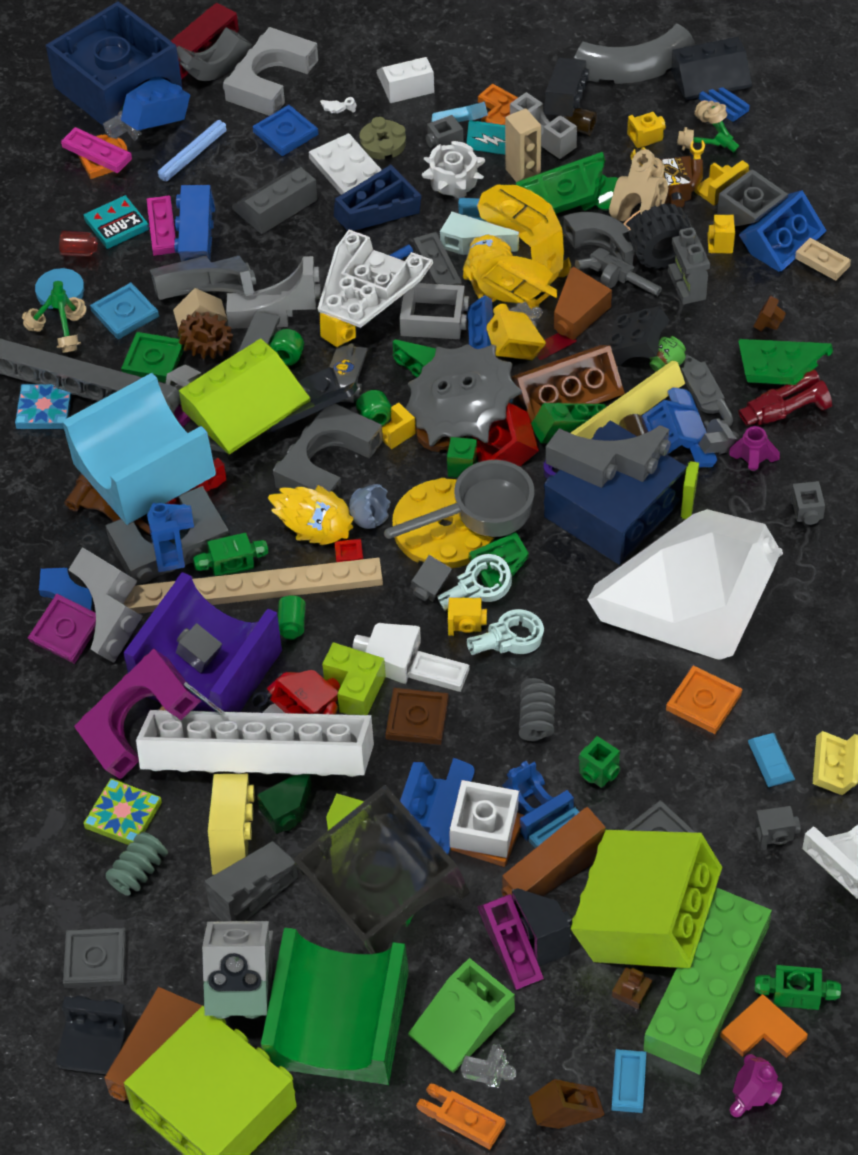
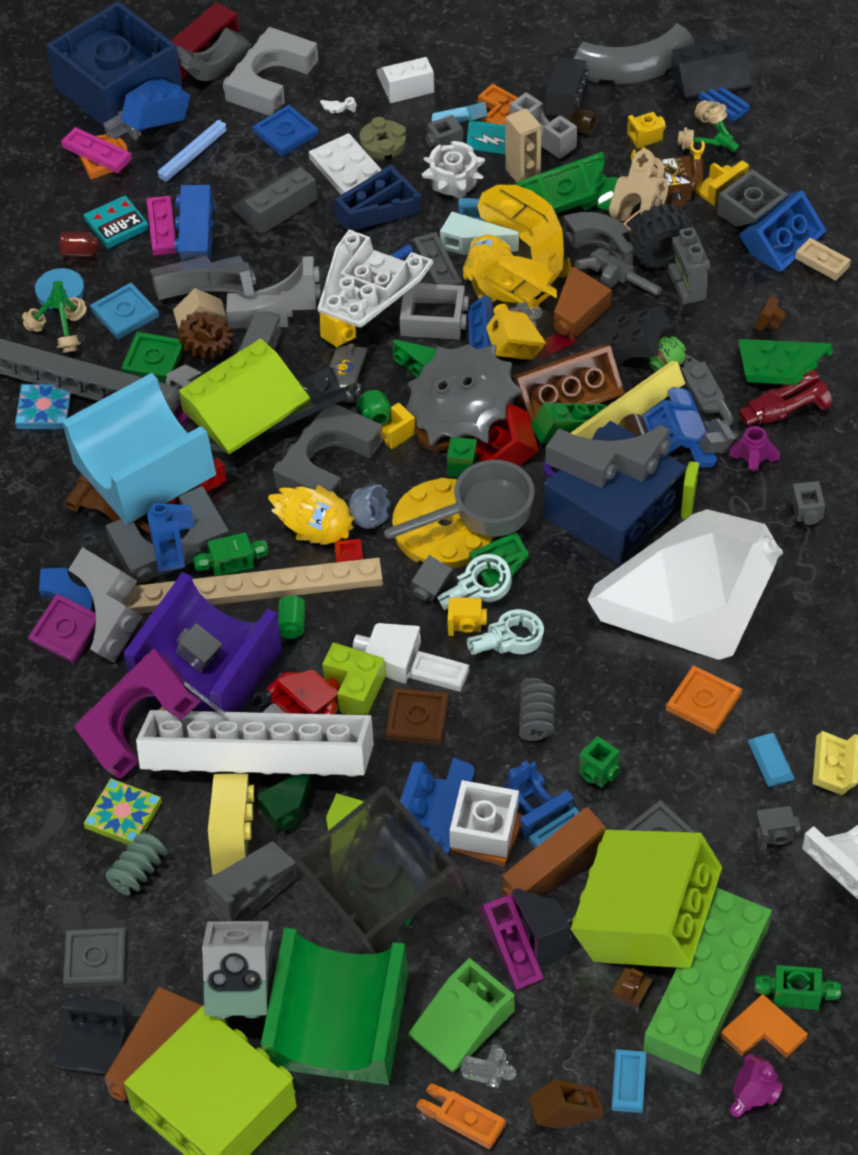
(288, 345): green head -> none
(721, 234): yellow brick -> none

